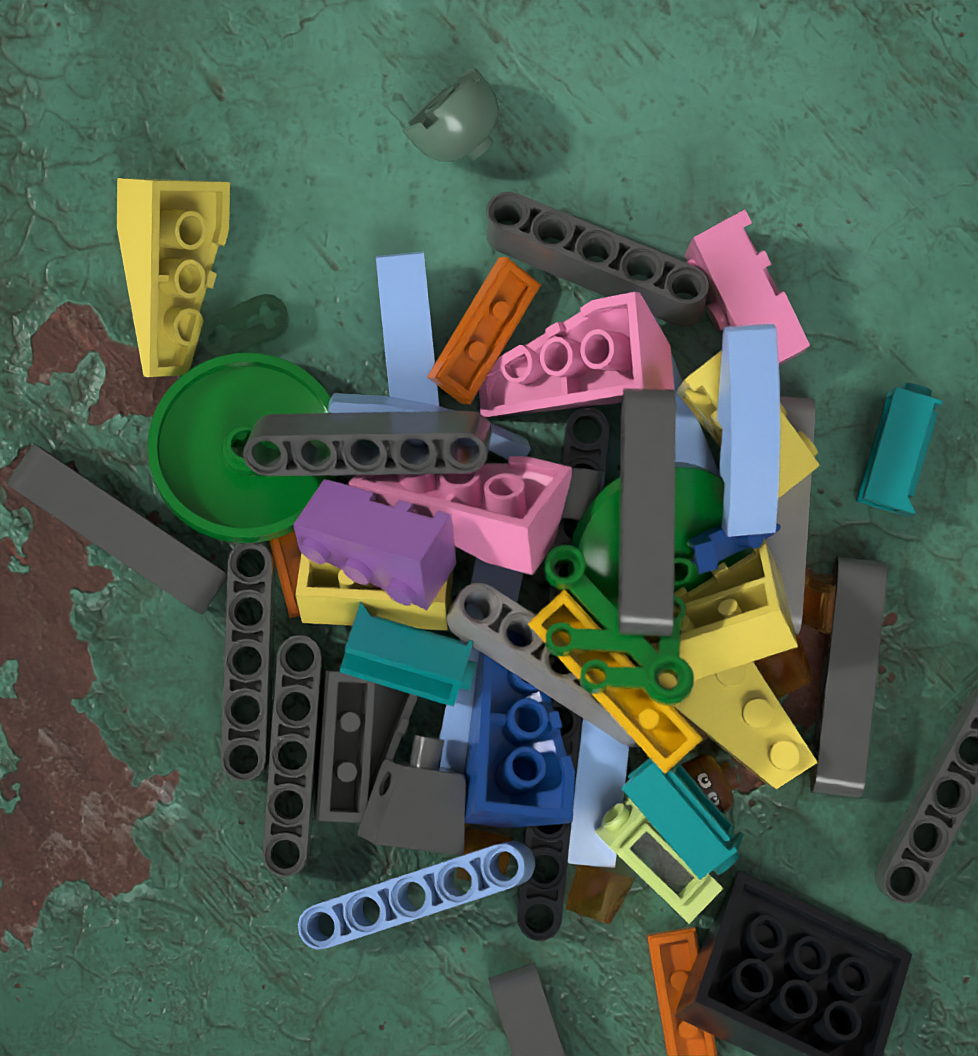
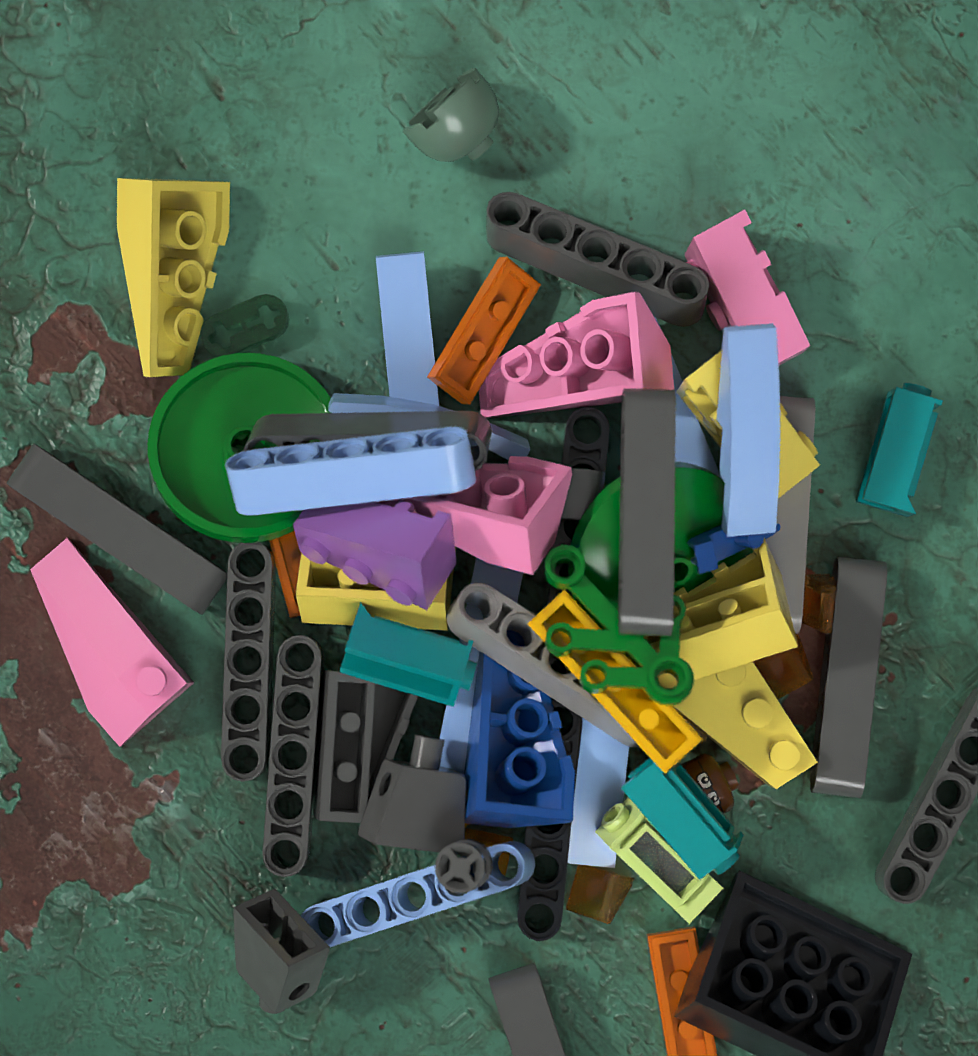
(111, 653): none -> bright pink wedge
(277, 951): none -> dark grey torso
(351, 471): none -> light blue beam
(454, 871): none -> dark grey wheel

